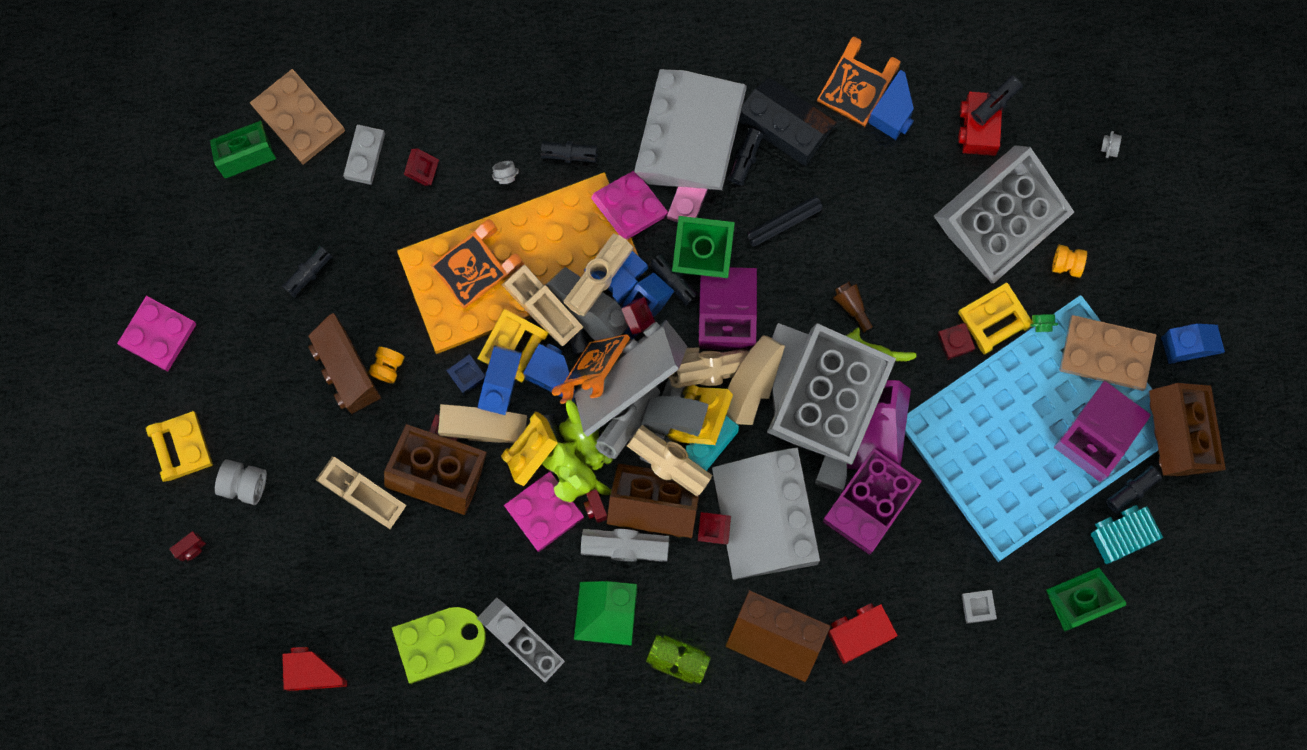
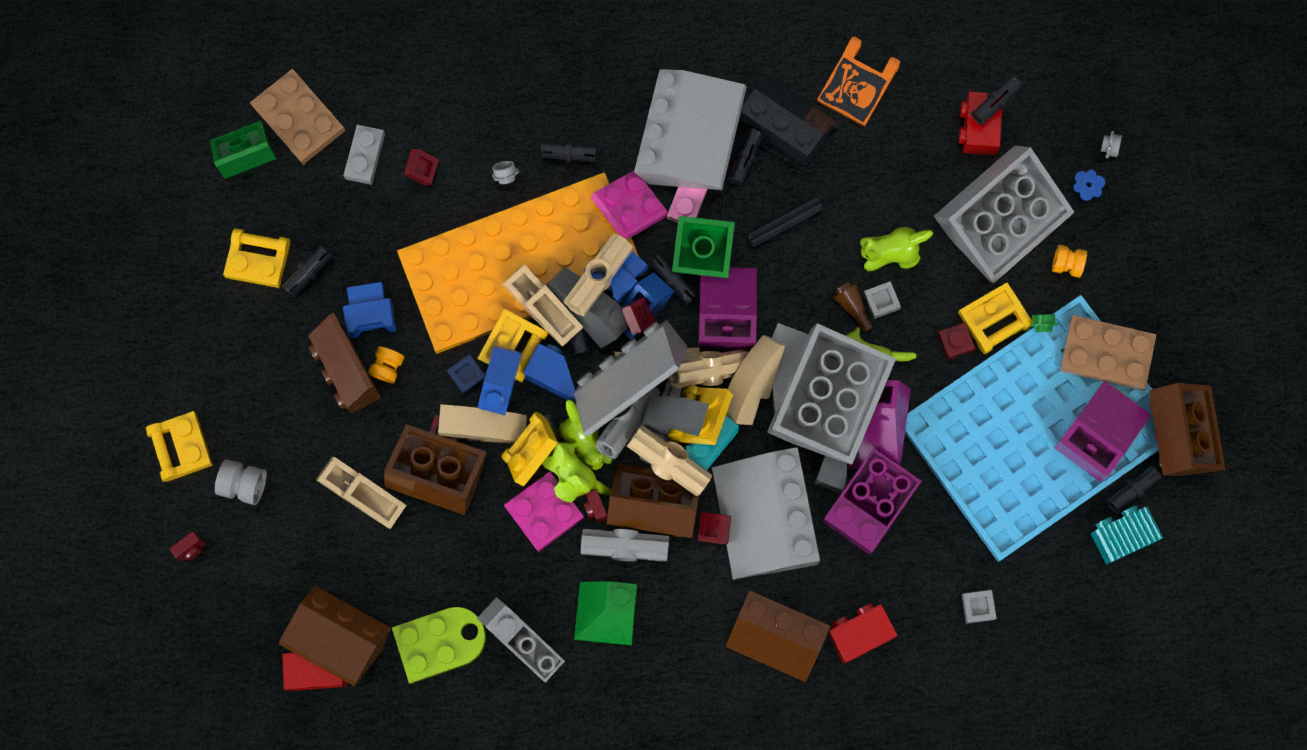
(157, 333): dark pink plate -> none
(256, 267): none -> yellow plate
(335, 636): none -> reddish brown slope
(368, 310): none -> blue piece
(471, 268): flag -> none
(592, 367): orange flag -> none
(690, 664): clear neon green piece -> none
(882, 300): none -> light grey plate
(894, 108): blue slope -> none
(898, 247): none -> lime animal
(1084, 599): green slope -> none
(1096, 184): none -> blue plant
(1192, 342): blue slope -> none

